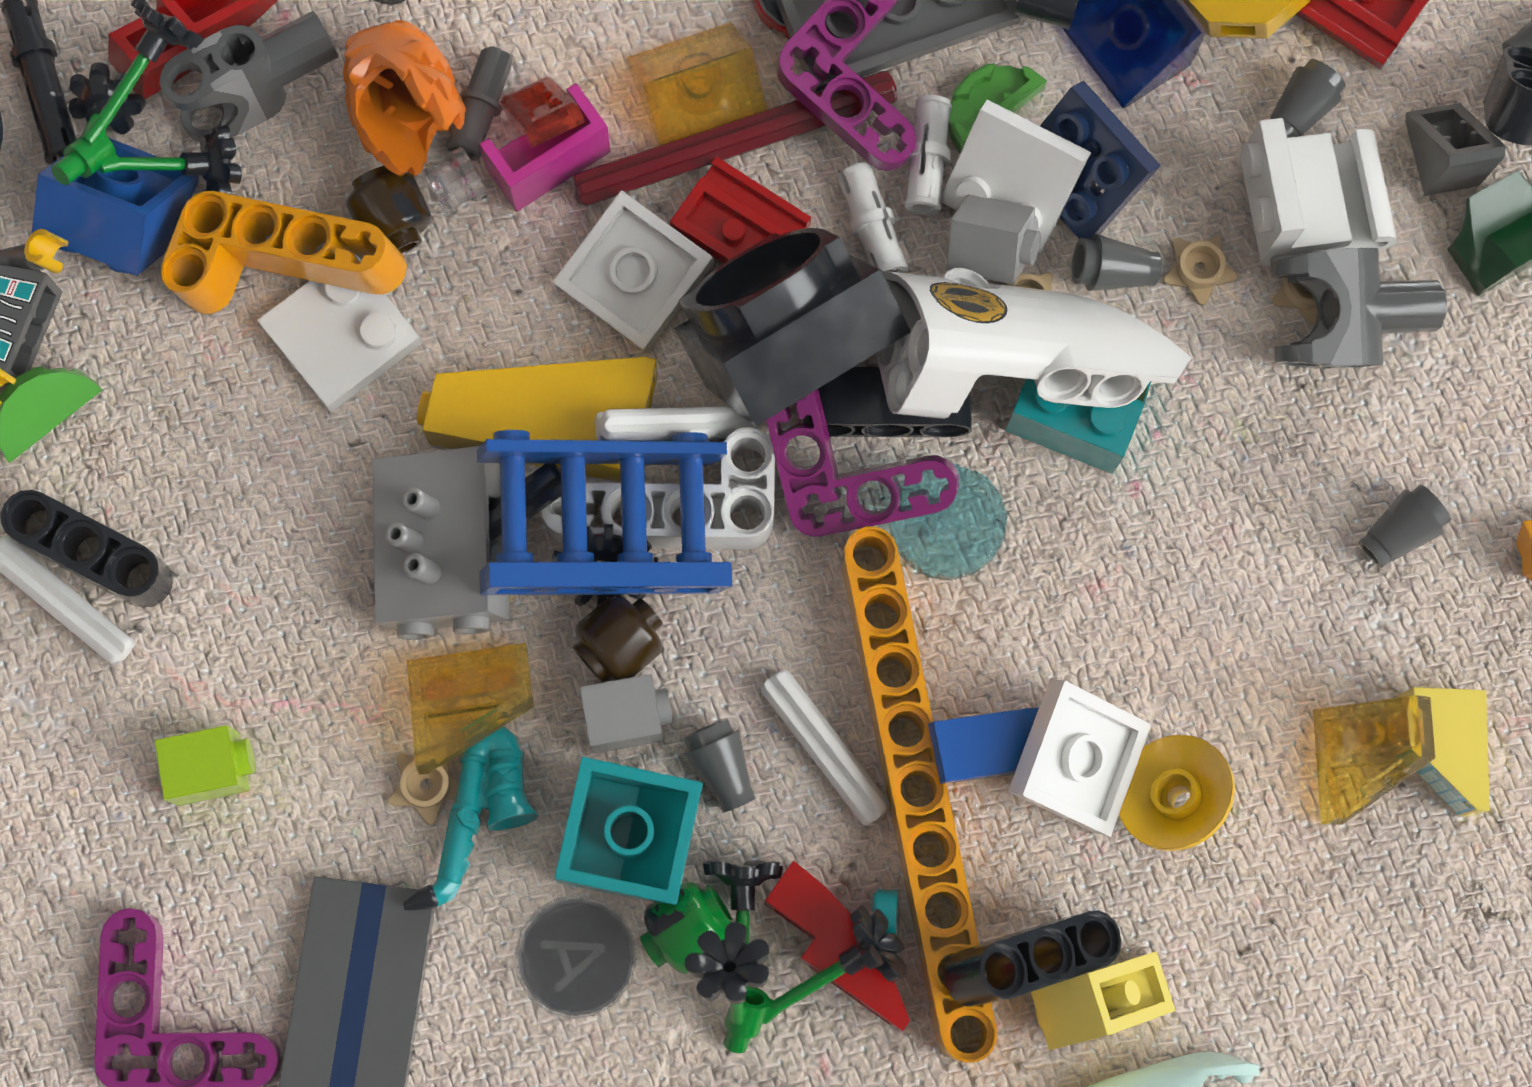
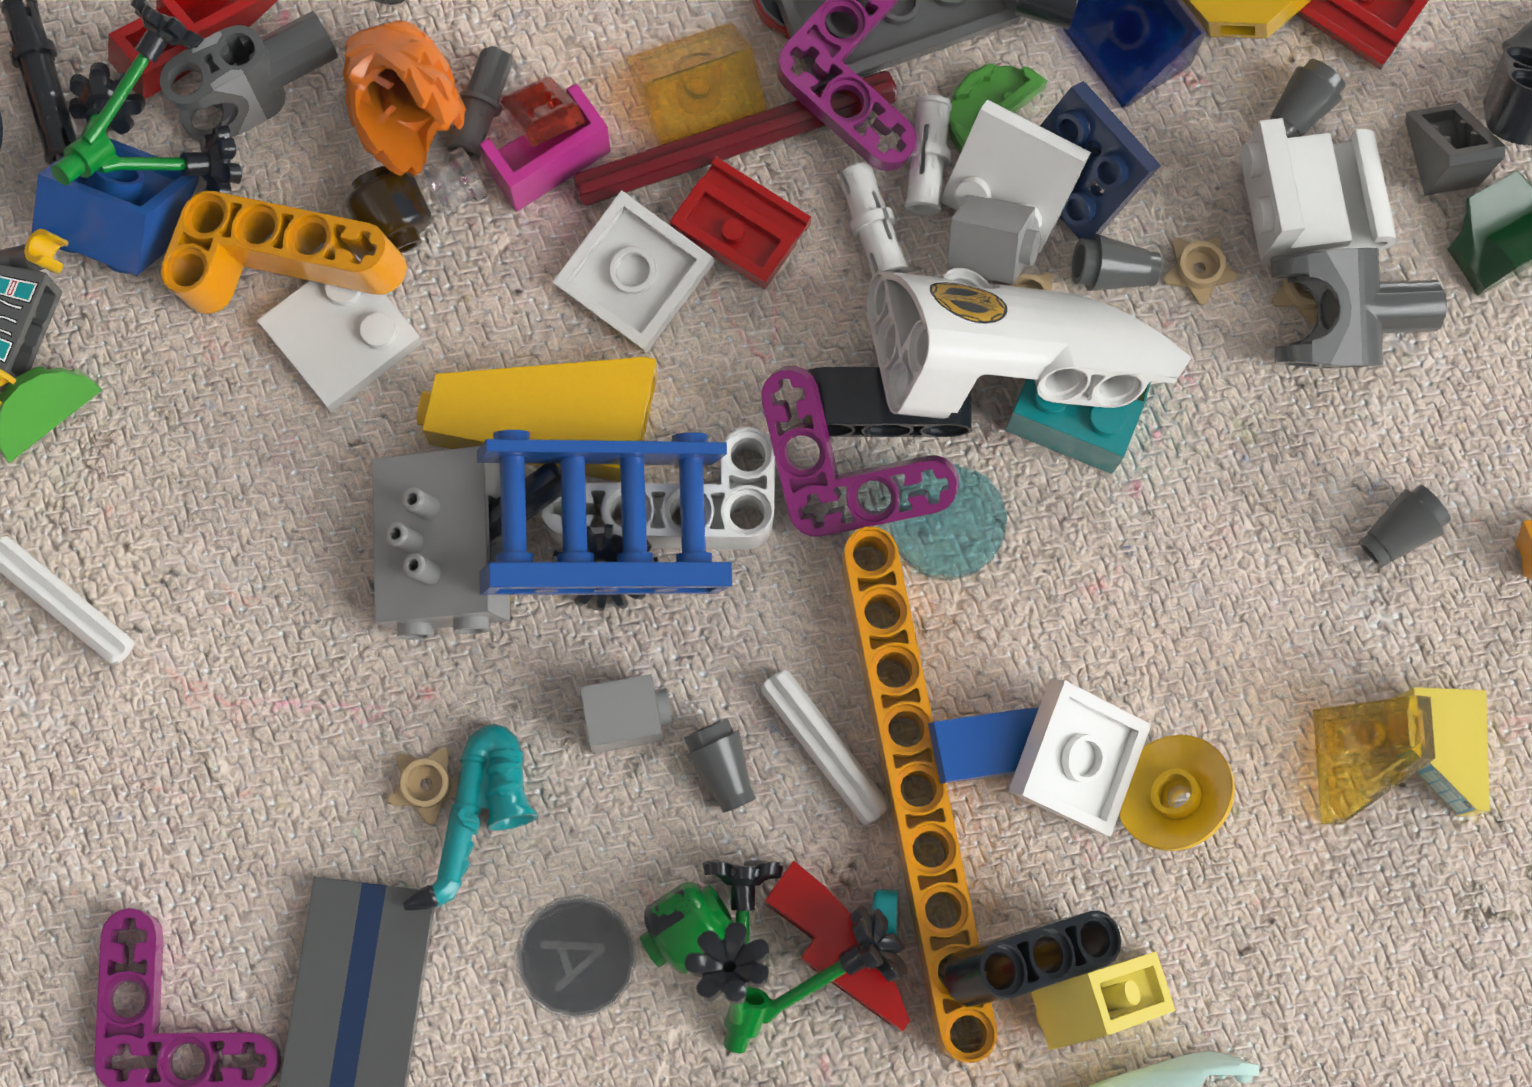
(67, 530): black beam -> none
(204, 765): lime brick -> none
(465, 699): clear yellow wing -> none
(618, 638): dark brown head -> none
(628, 831): teal slope -> none
(662, 423): white axle -> none
(786, 321): black container -> none

